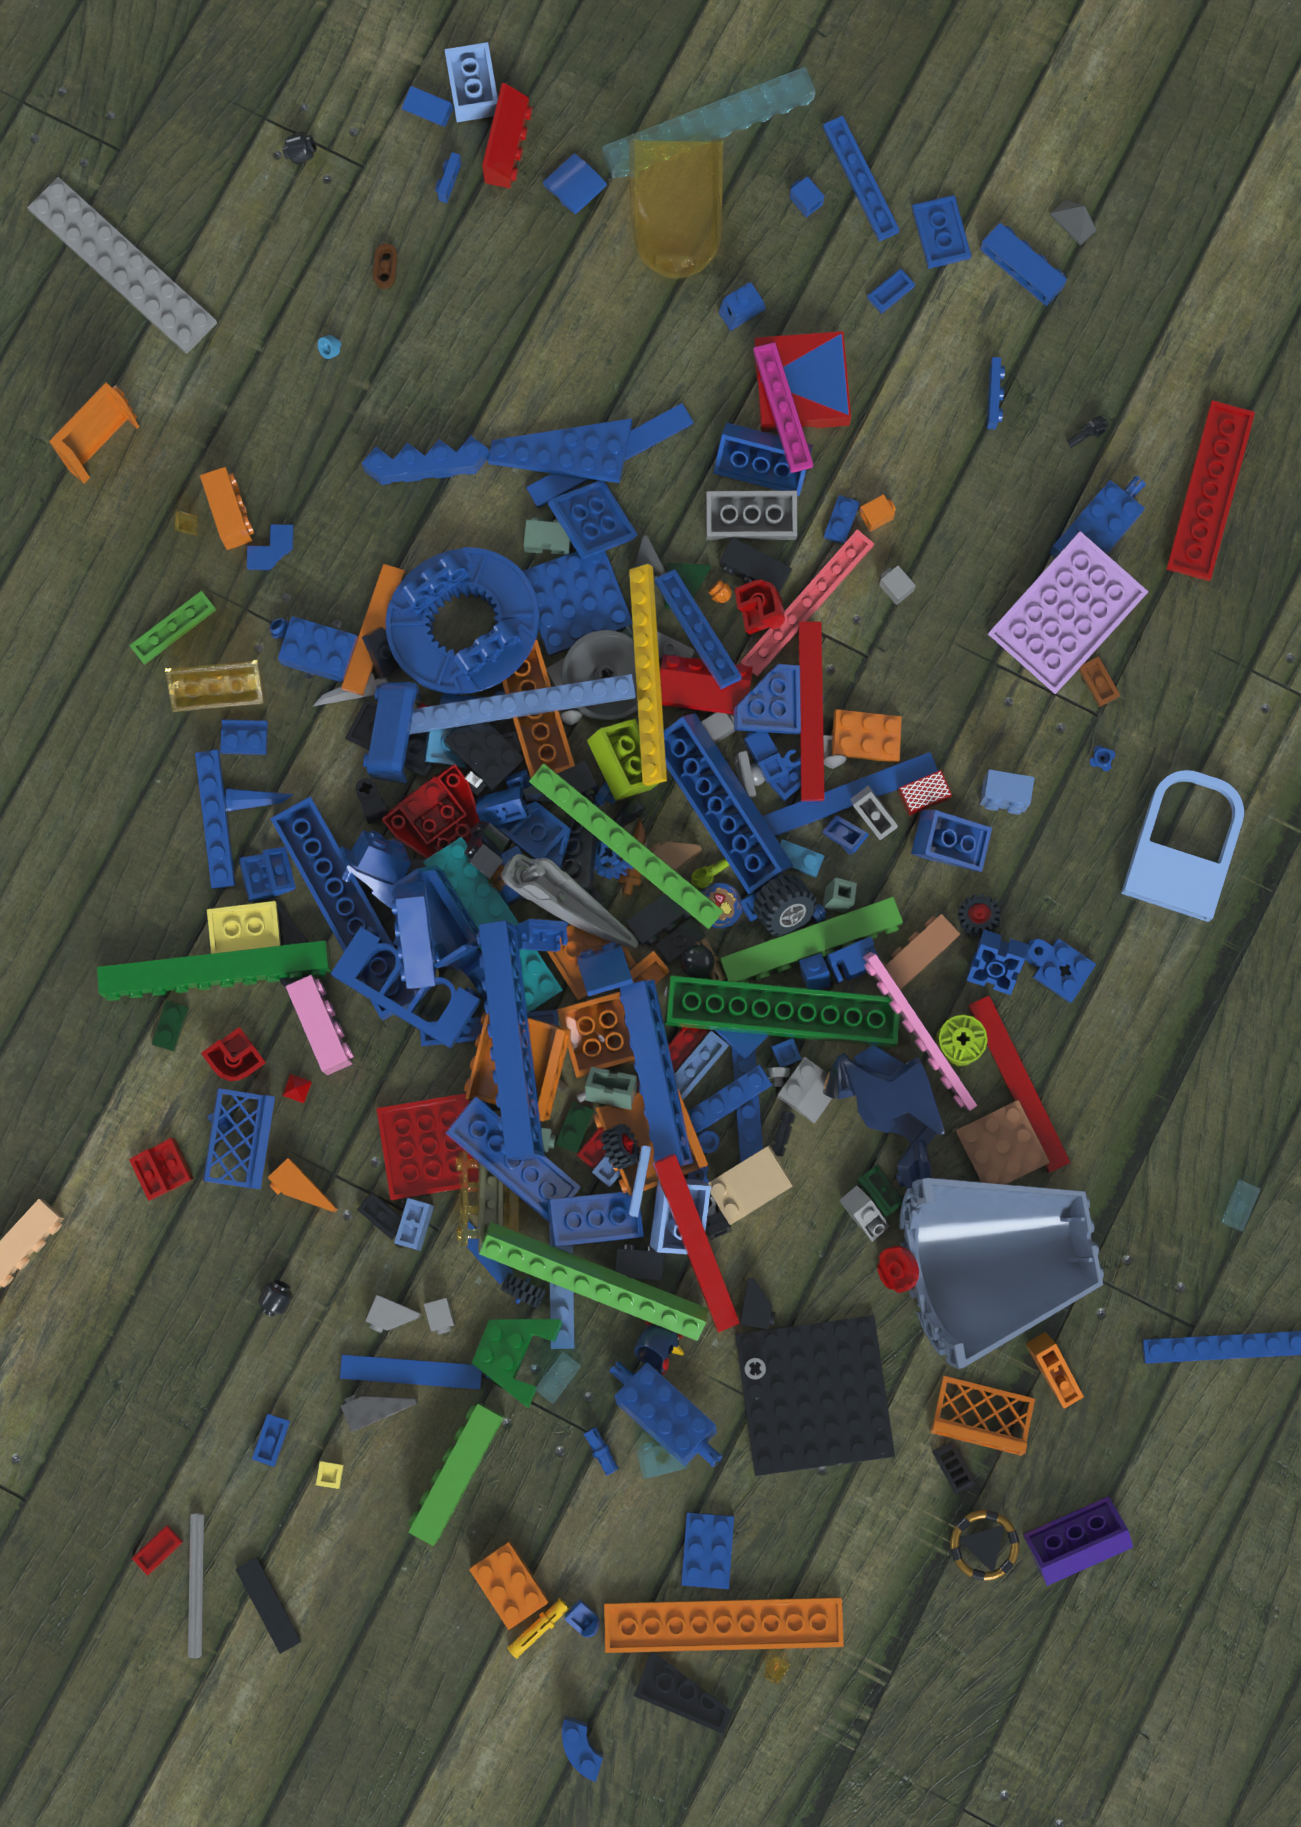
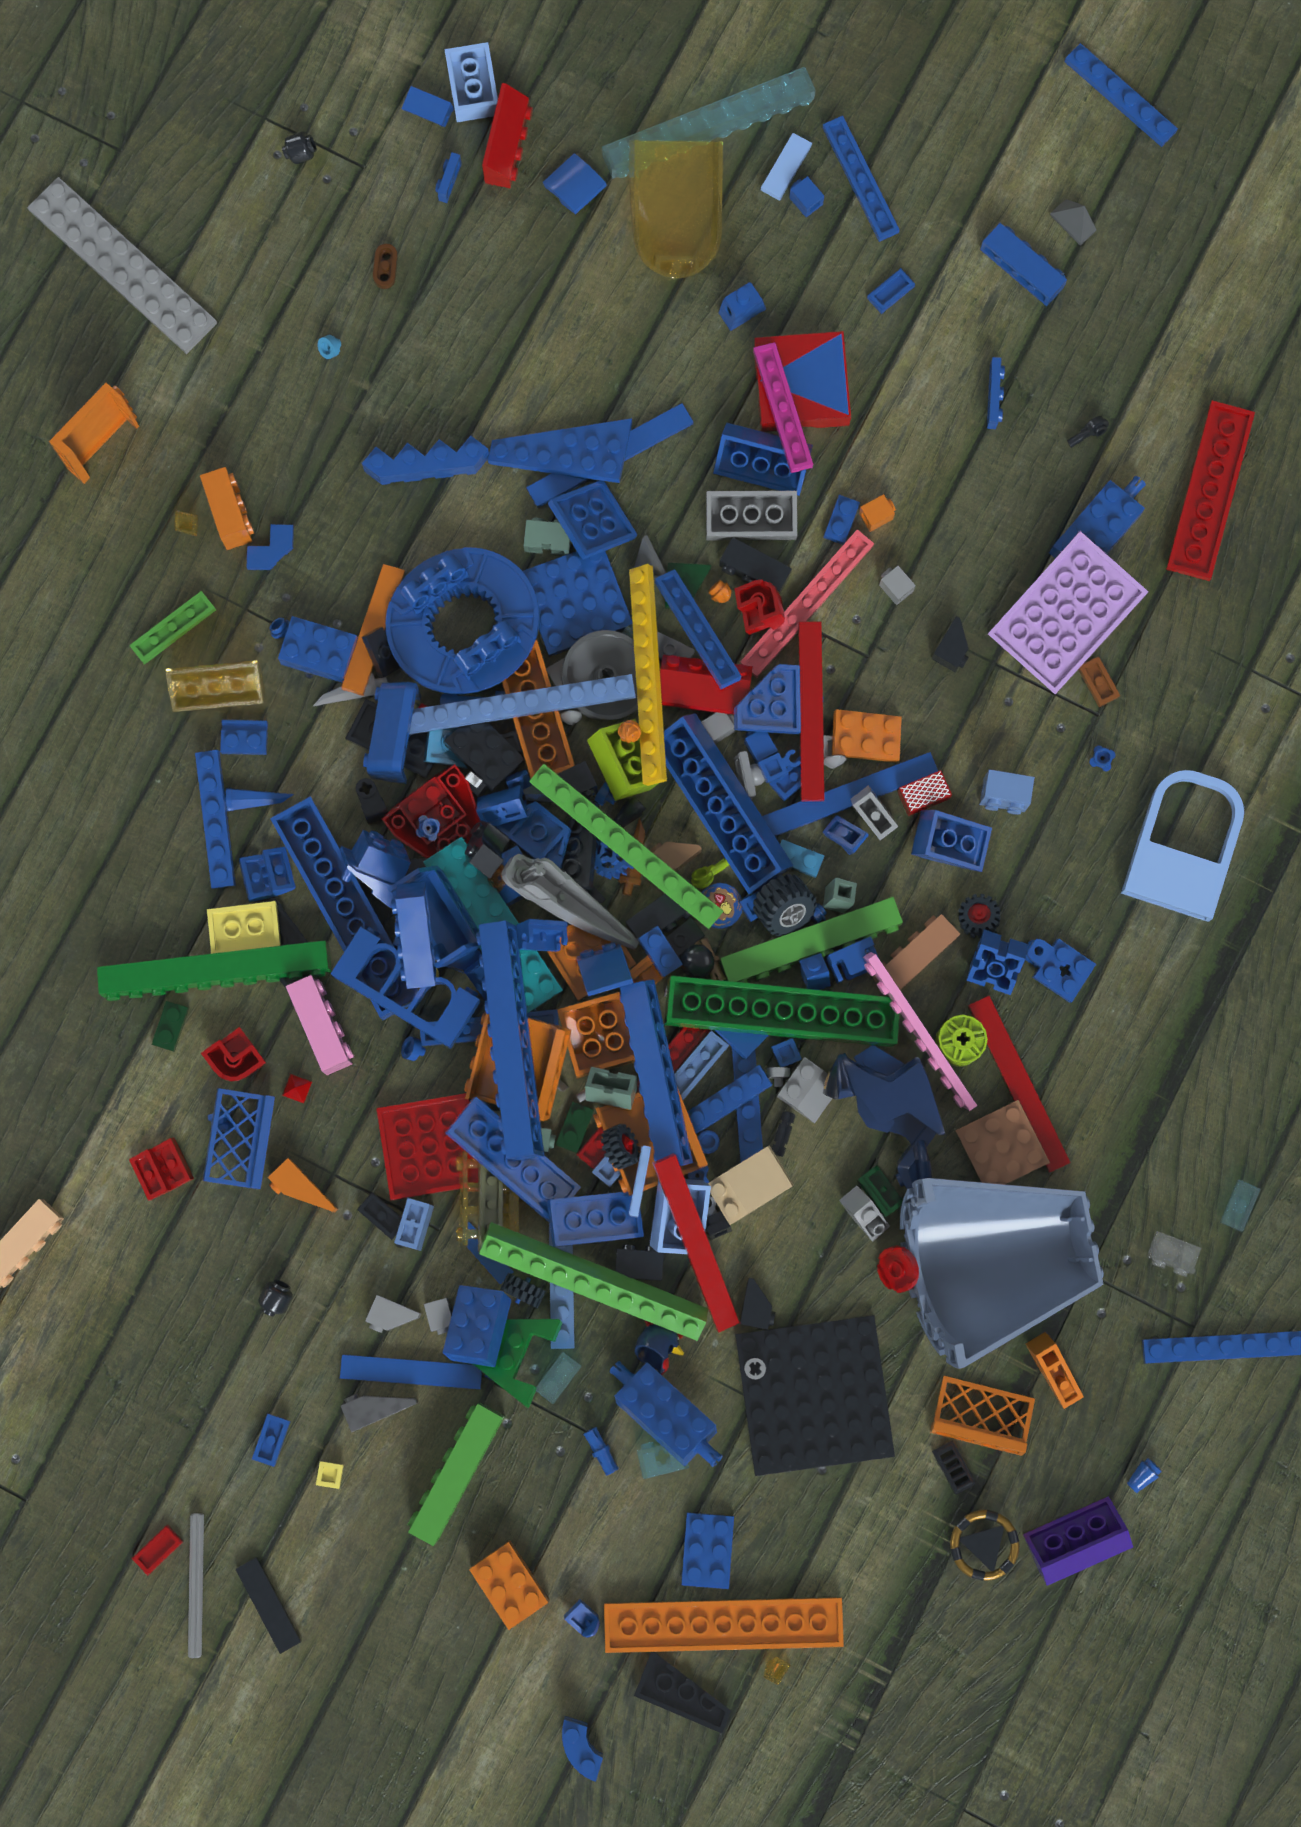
(412, 1048): none -> blue tile
(433, 825): none -> blue plate
(477, 1326): none -> blue brick
(541, 1625): yellow pin -> none
(629, 731): none -> orange plate
(659, 951): none -> blue plate
(786, 166): none -> light blue tile
(941, 231): blue tile -> none
(953, 647): none -> black slope
(1120, 95): none -> blue plate
(1144, 1475): none -> blue cone
(1173, 1253): none -> clear bracket

